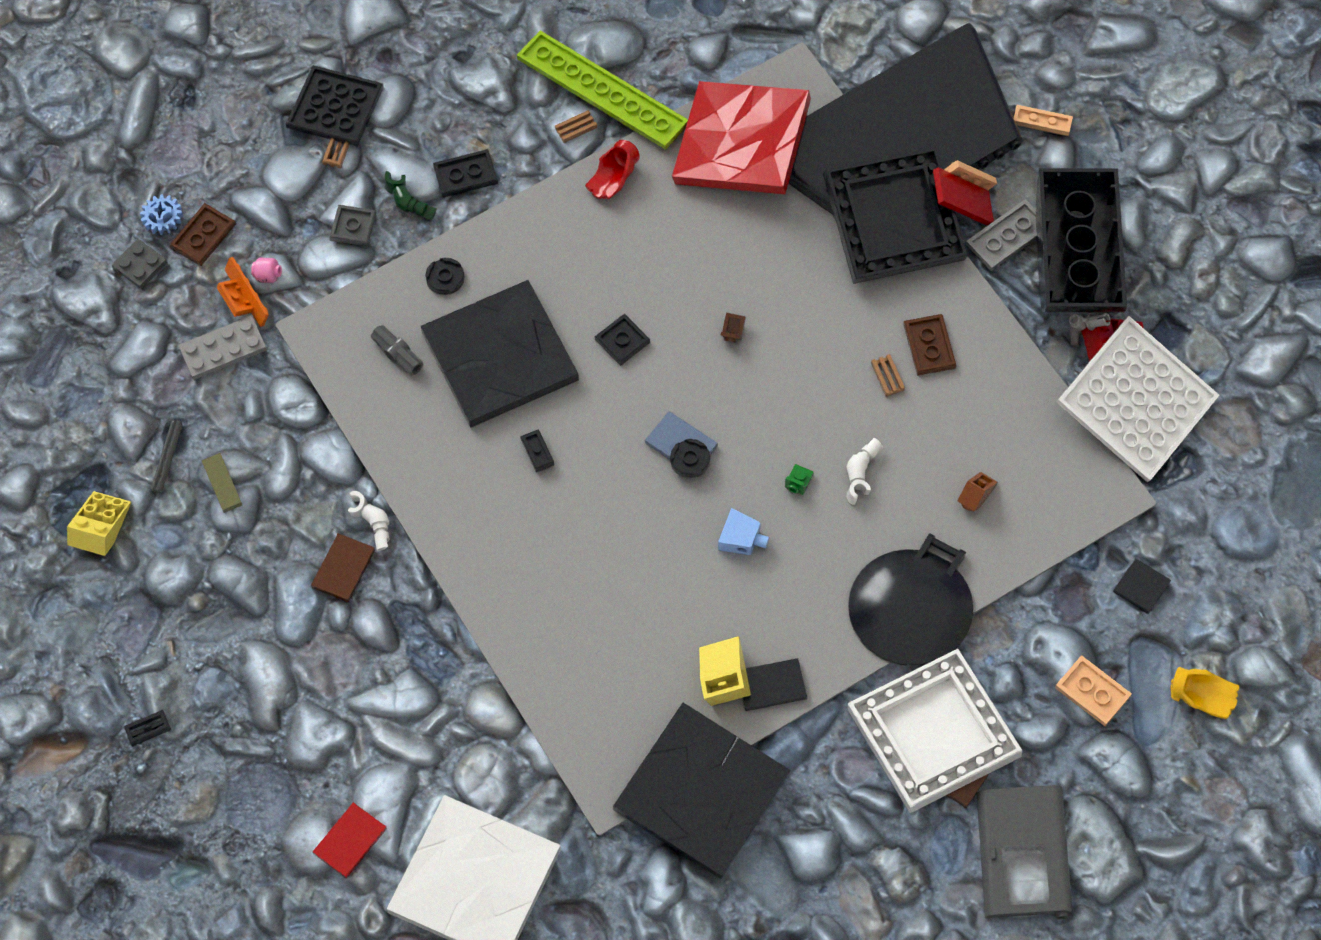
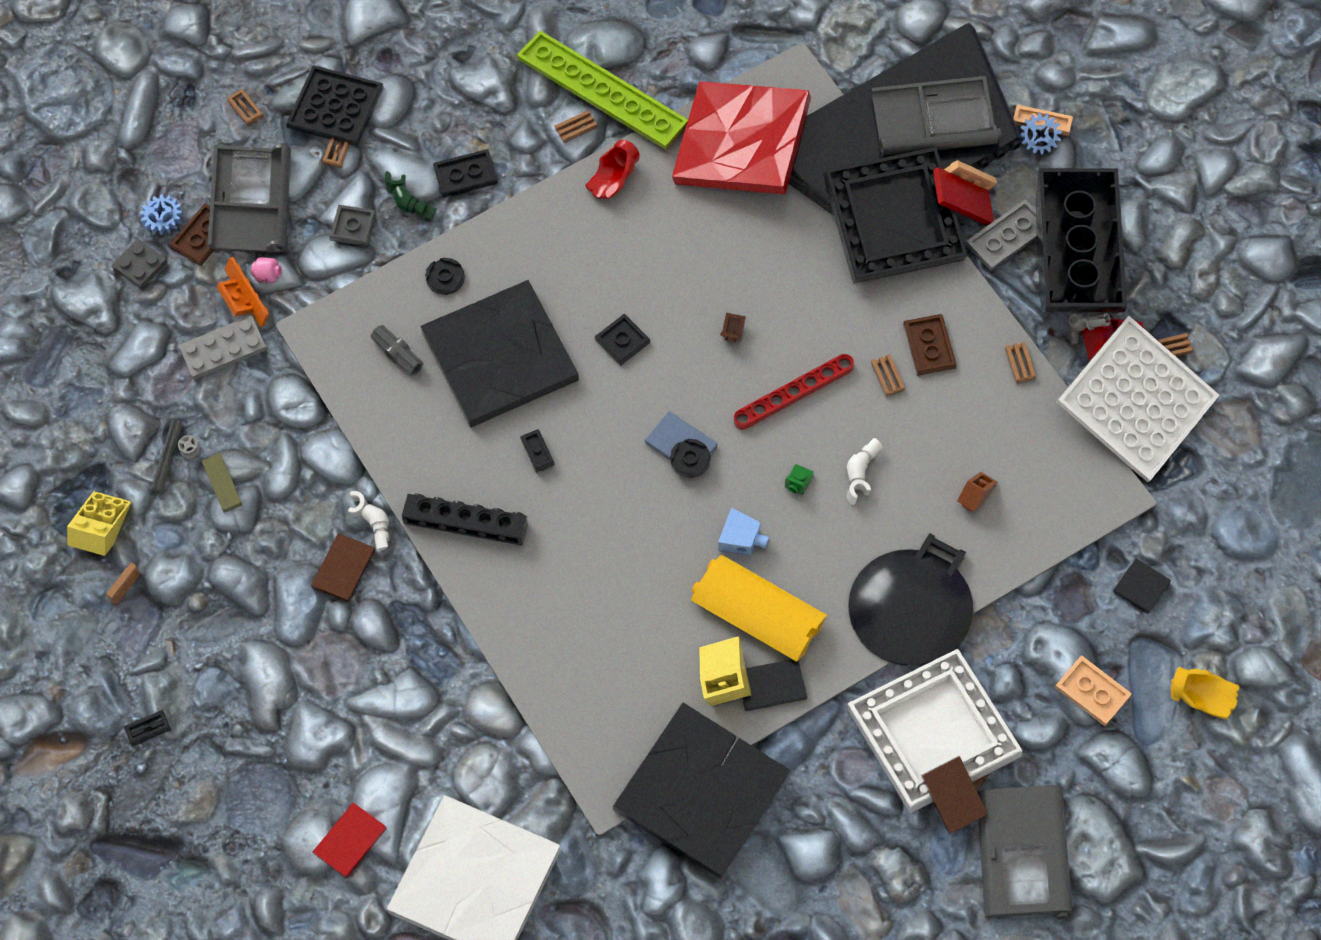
(123, 584): none -> medium nougat tile
(186, 443): none -> light grey wheel
(253, 118): none -> medium nougat tile
(255, 201): none -> dark grey piece
(472, 527): none -> black brick
(758, 607): none -> yellow cylinder
(787, 399): none -> red beam
(934, 115): none -> dark grey piece
(954, 794): none -> reddish brown tile
(1017, 348): none -> medium nougat tile
(1048, 139): none -> light blue gear
(1174, 339): none -> medium nougat tile

